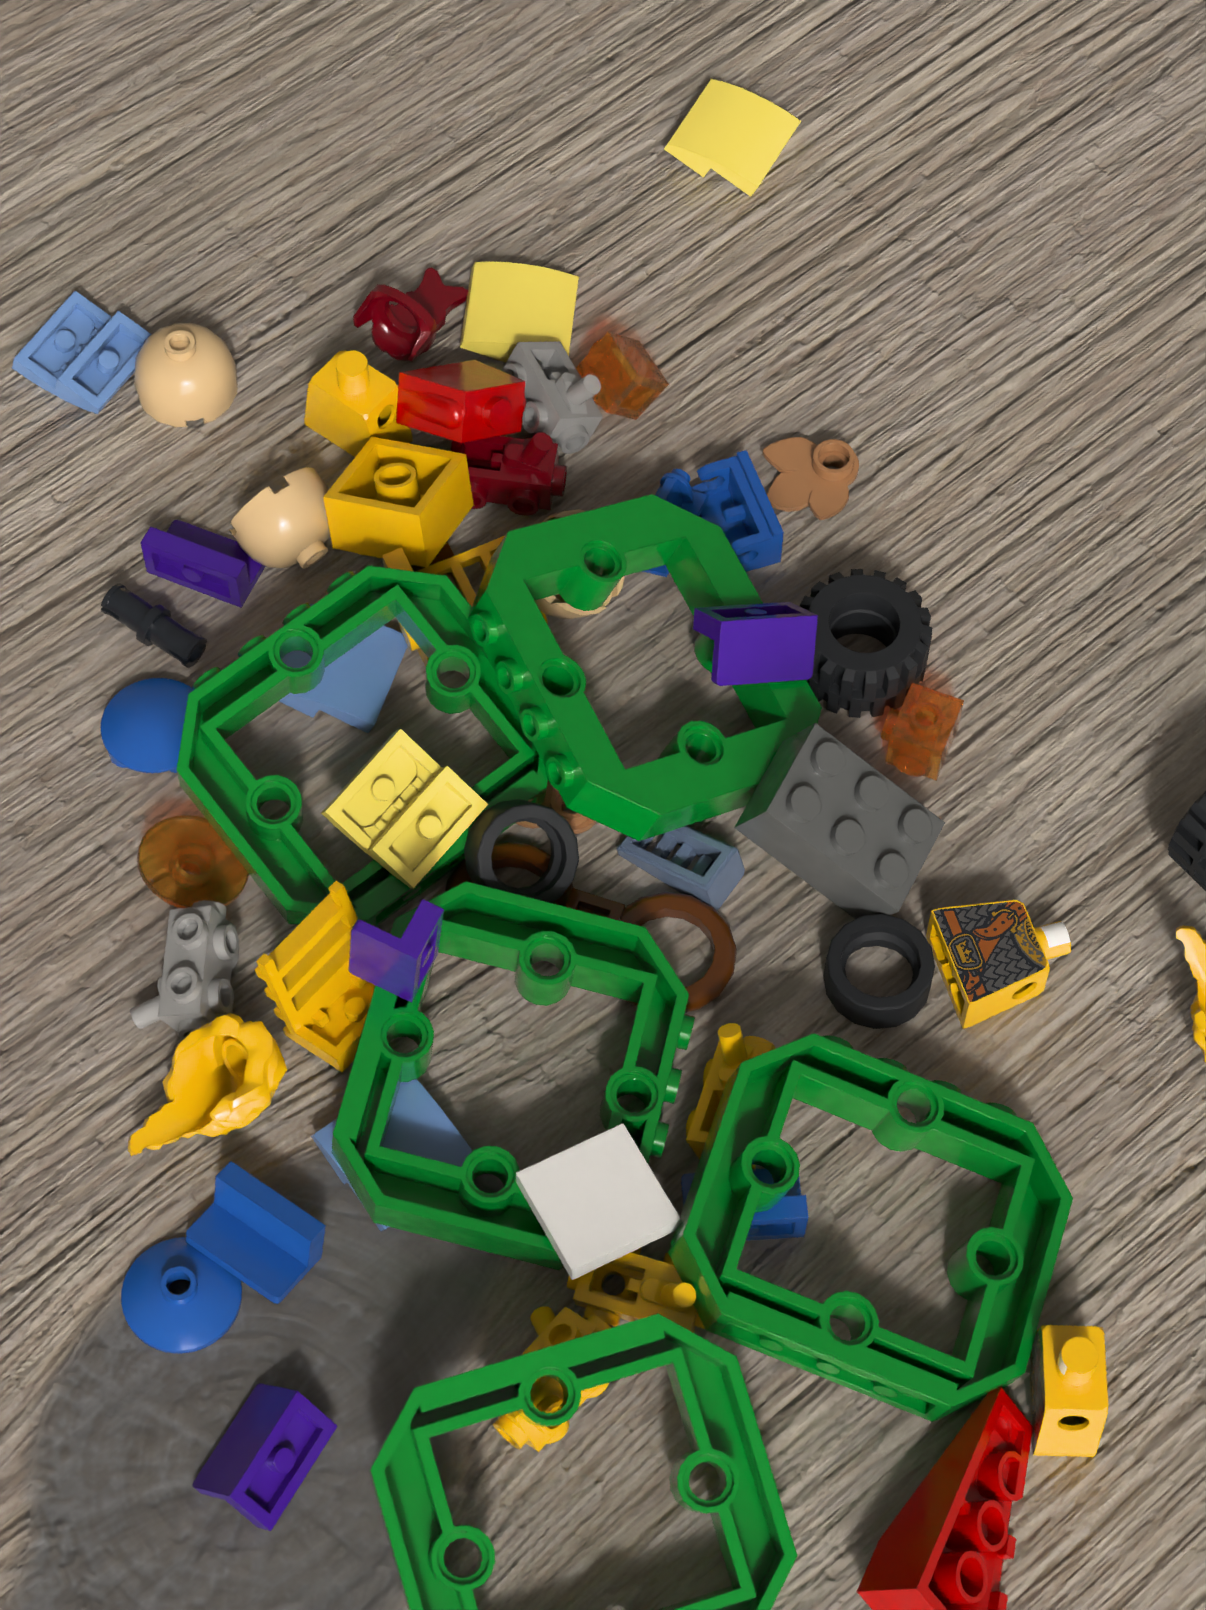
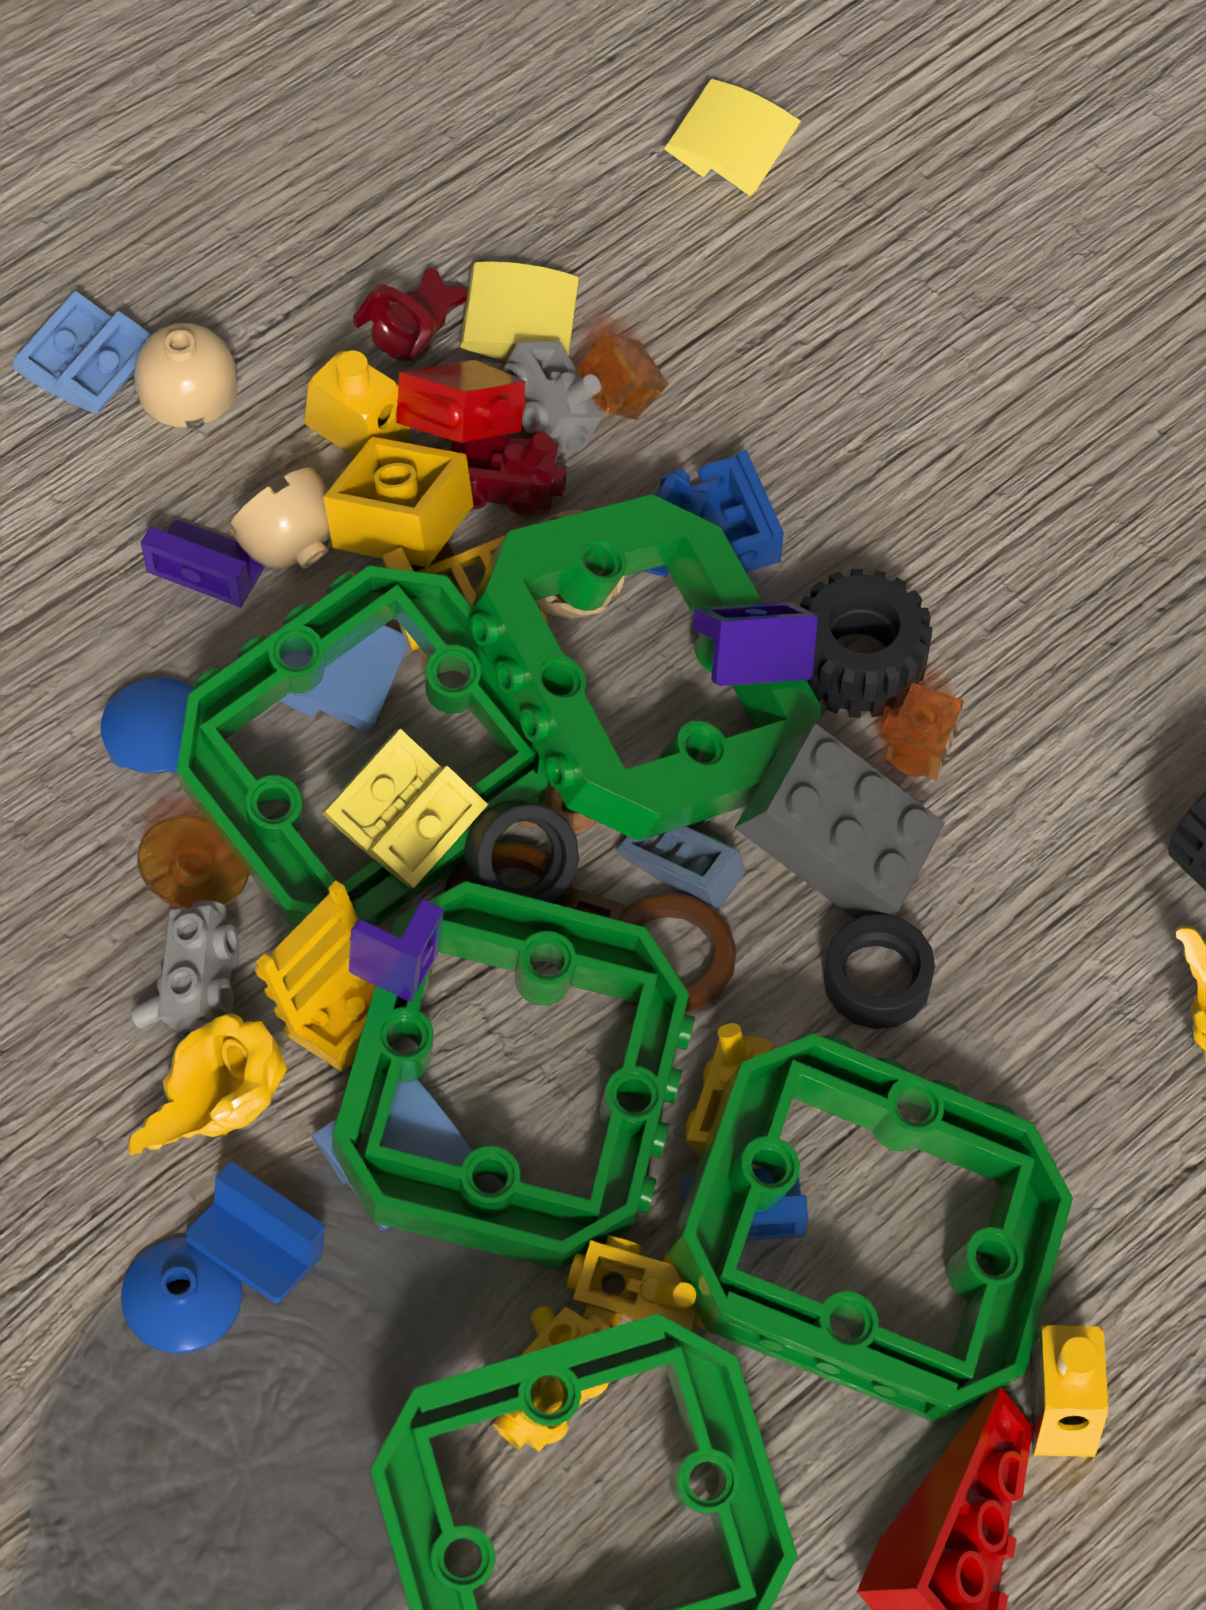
(153, 625): black pin -> none
(266, 1454): dark purple panel -> none
(598, 1201): white tile -> none
(805, 475): medium nougat plate -> none
(992, 956): torso -> none

